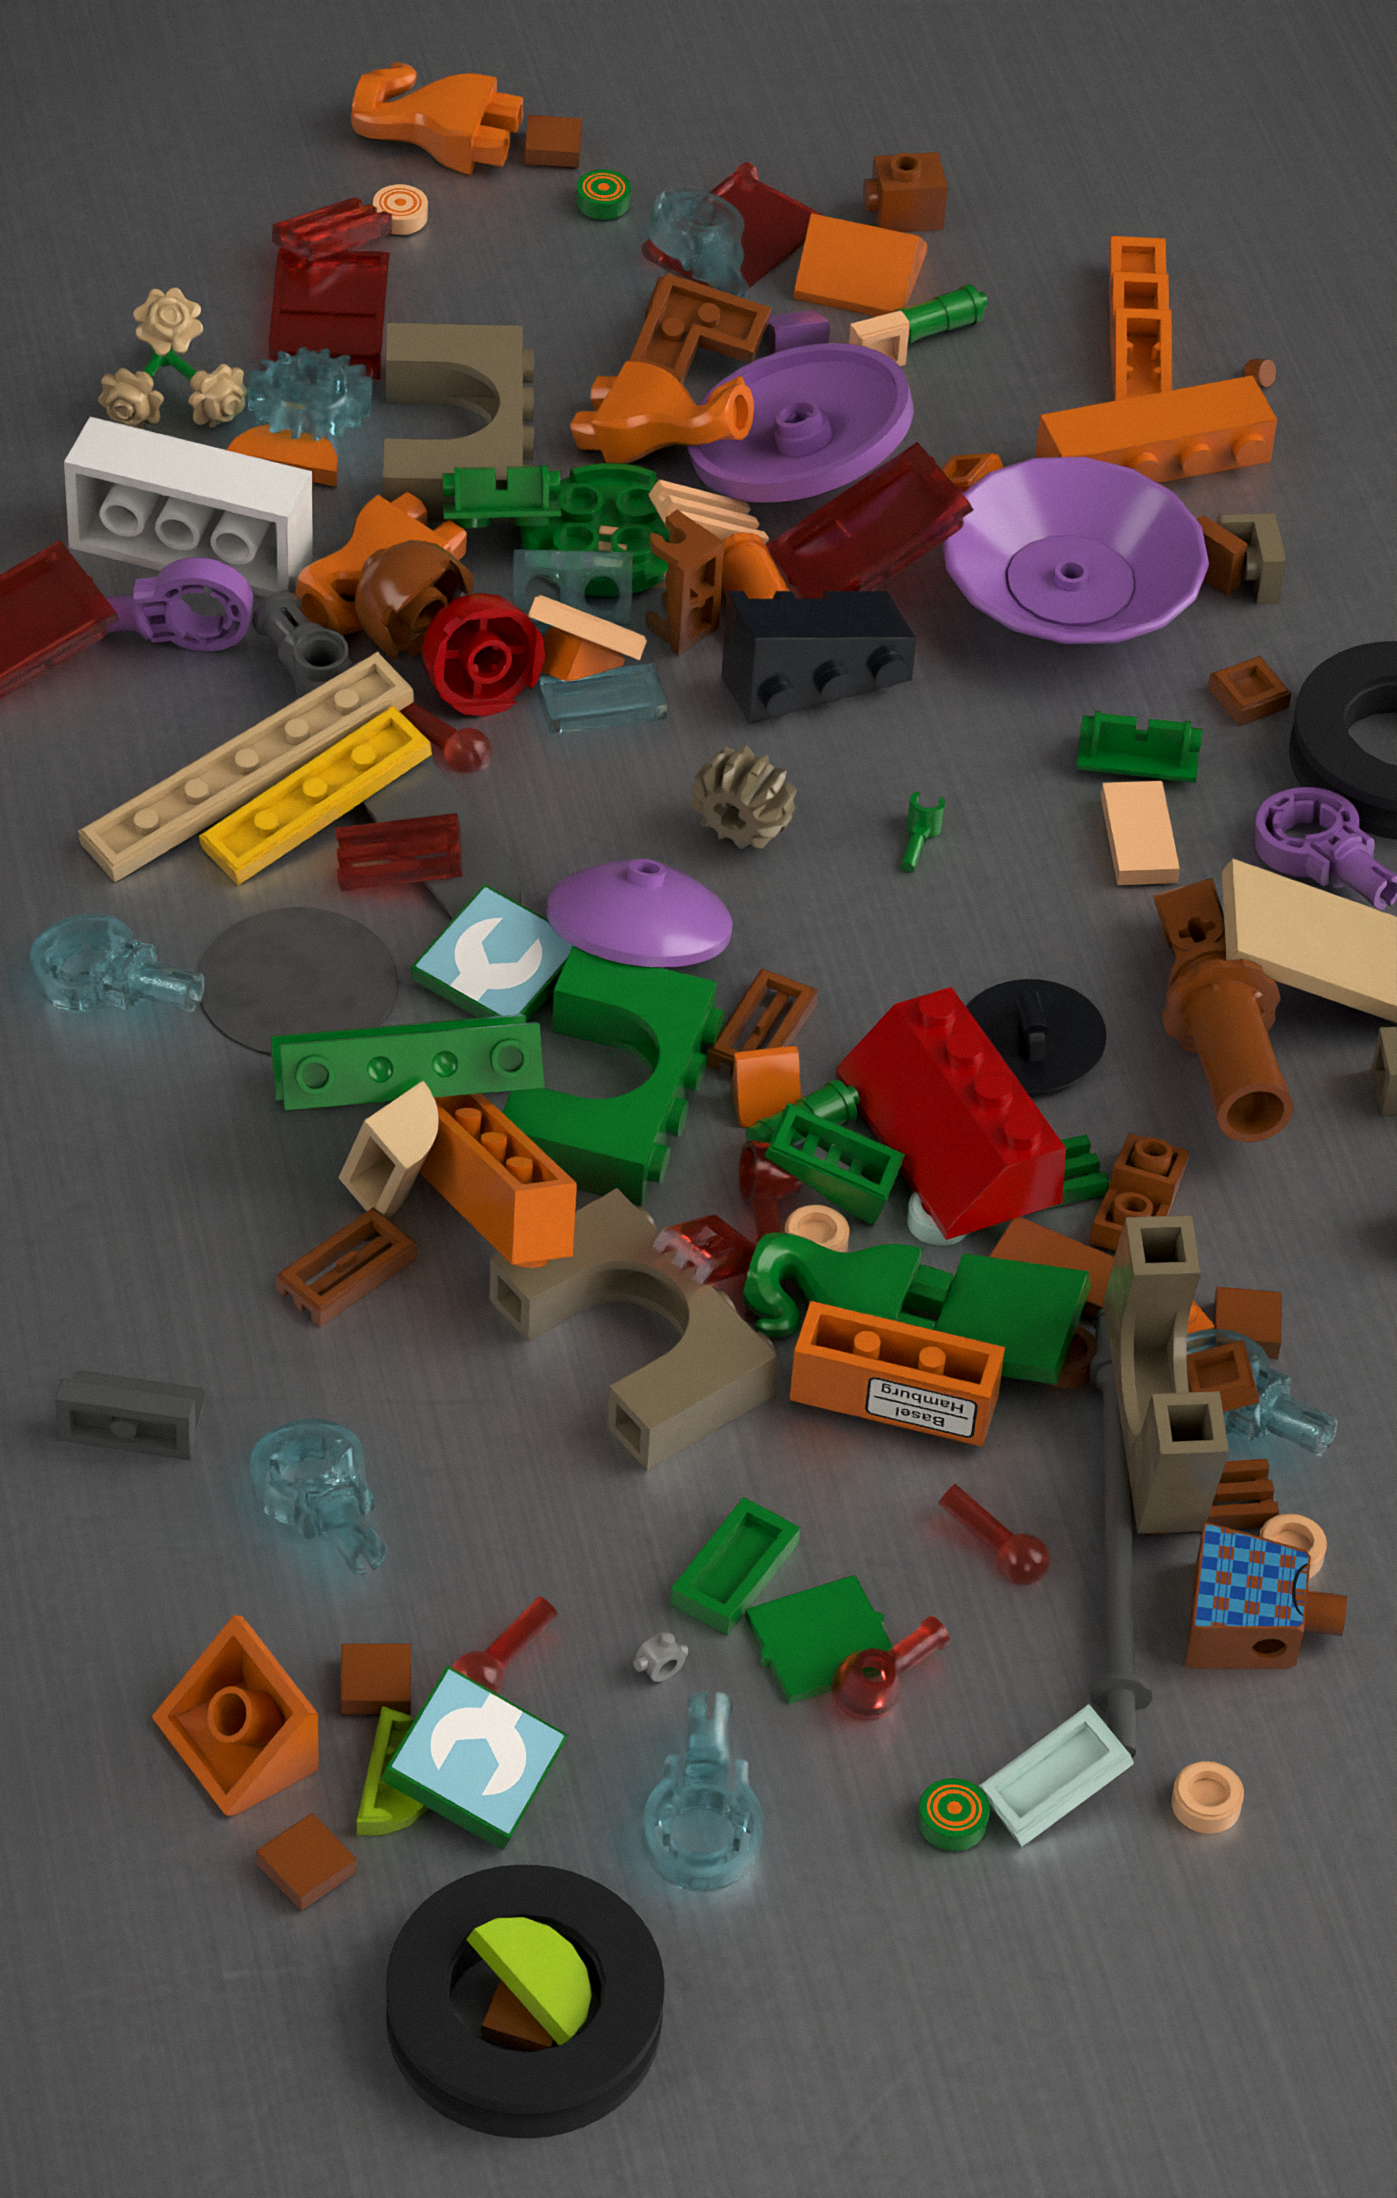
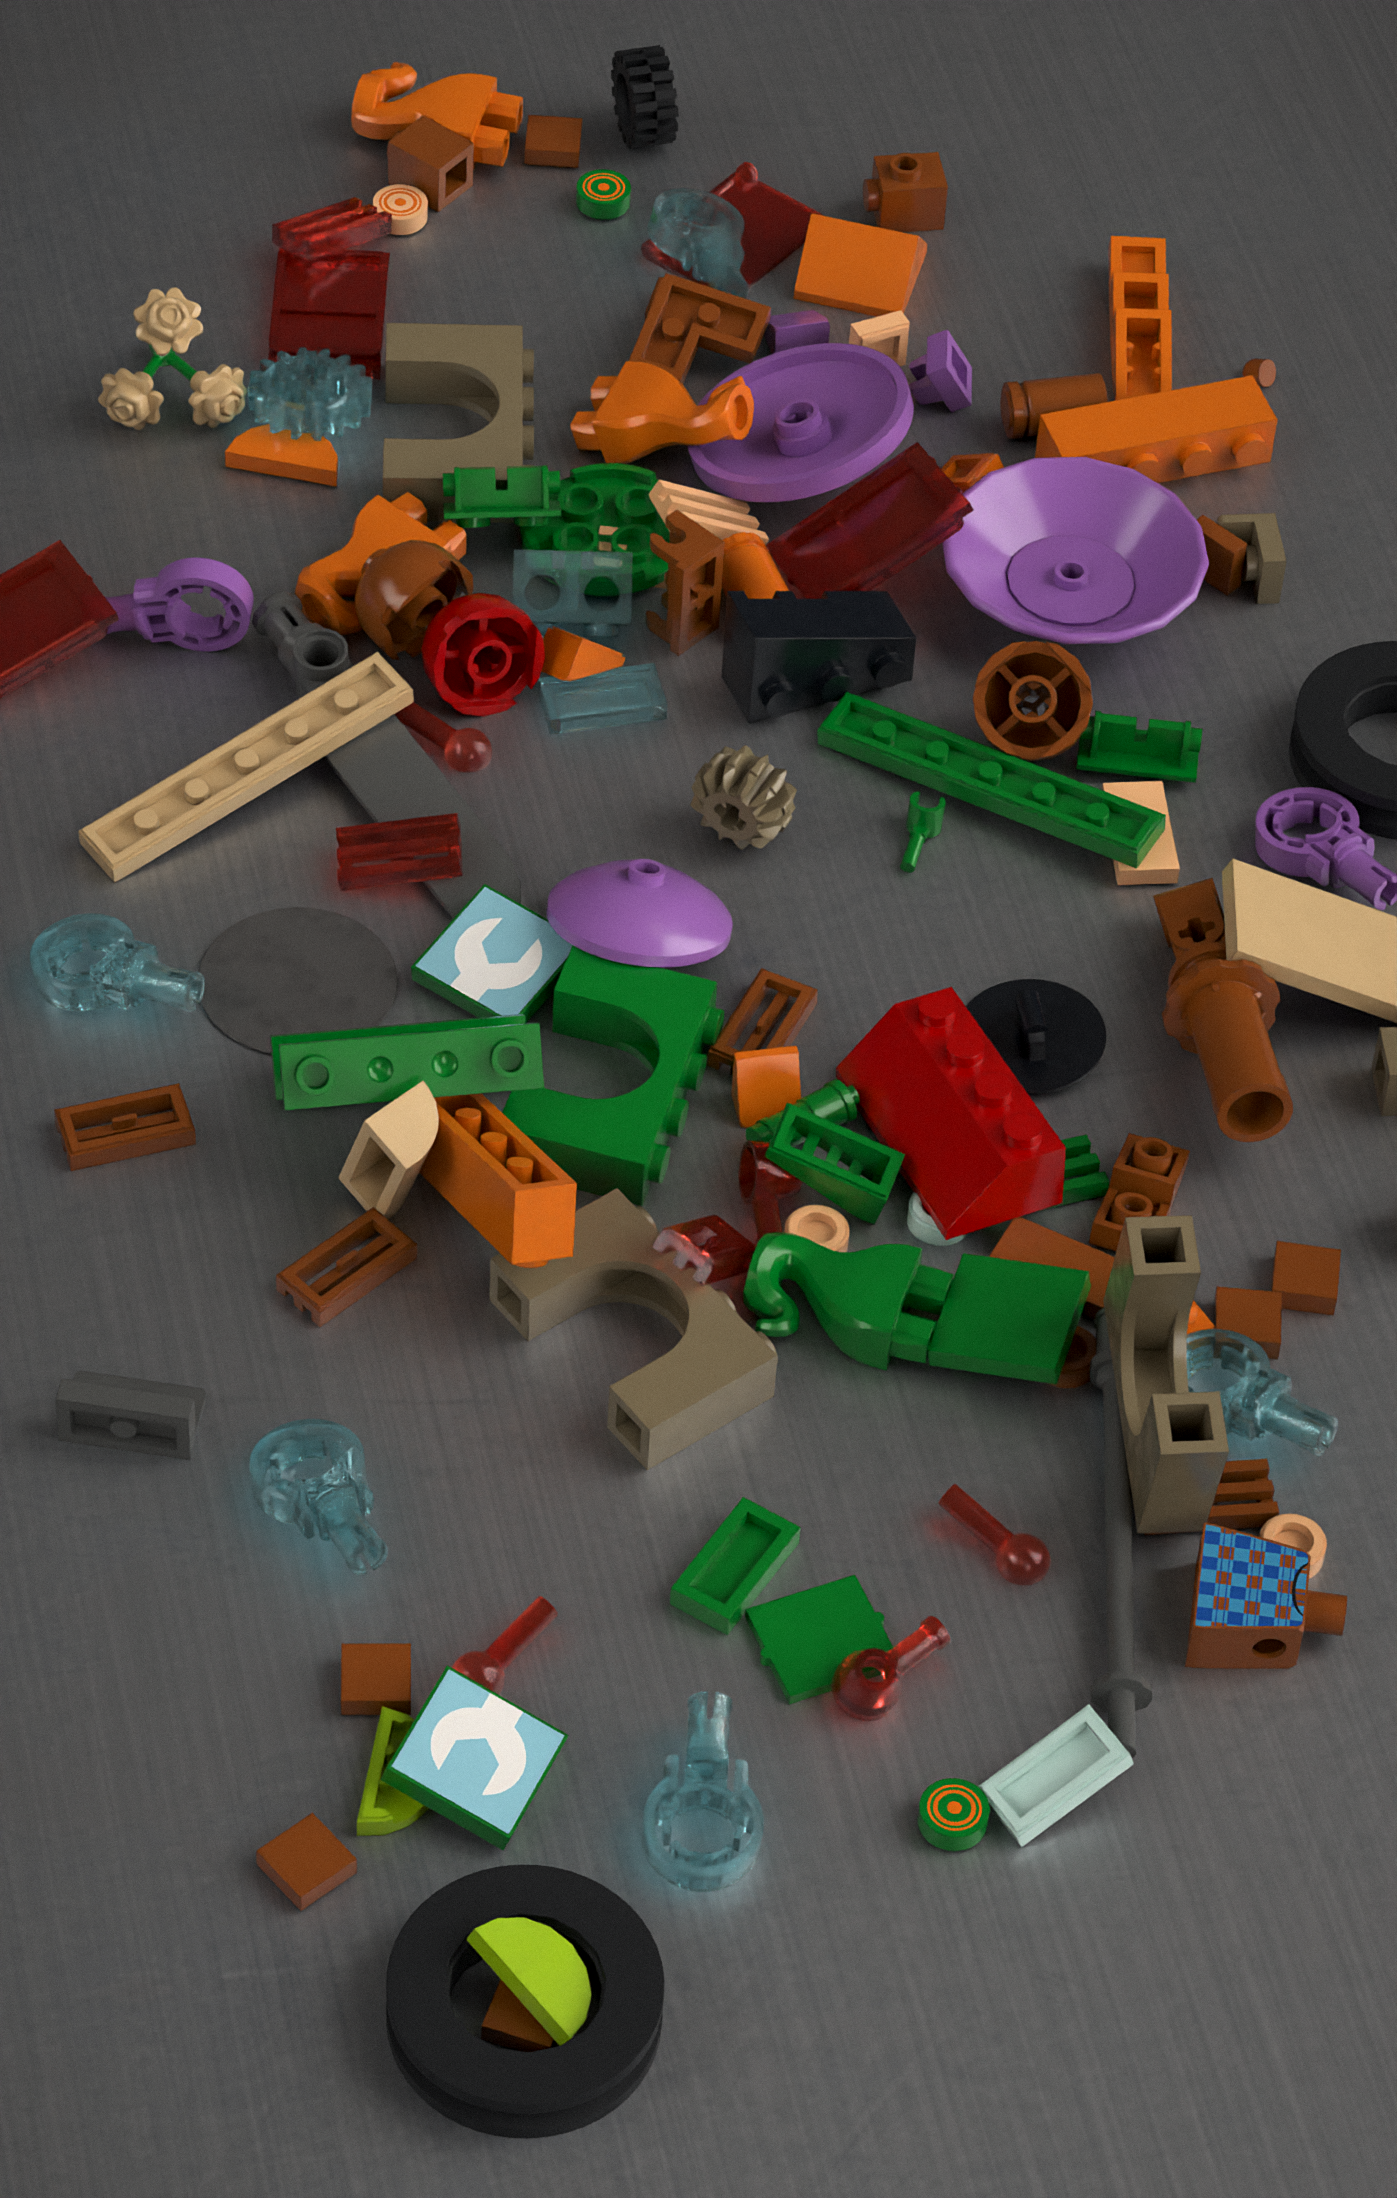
(127, 1134): none -> dark orange tile
(175, 499): white brick -> none
(241, 1721): orange slope -> none
(315, 795): yellow tile -> none
(432, 161): none -> dark orange brick
(587, 626): light nougat tile -> none
(644, 96): none -> black tyre
(660, 1657): light grey piece -> none
(896, 1373): orange brick -> none
(942, 374): none -> medium lavender tile
(946, 312): green piece -> none
(992, 779): none -> green tile
(1025, 401): none -> dark orange piece
(1027, 672): none -> dark orange cylinder
(1207, 1797): light nougat tile -> none
(1224, 1370): dark orange tile -> none
(1249, 690): dark orange tile -> none
(1306, 1277): none -> dark orange tile

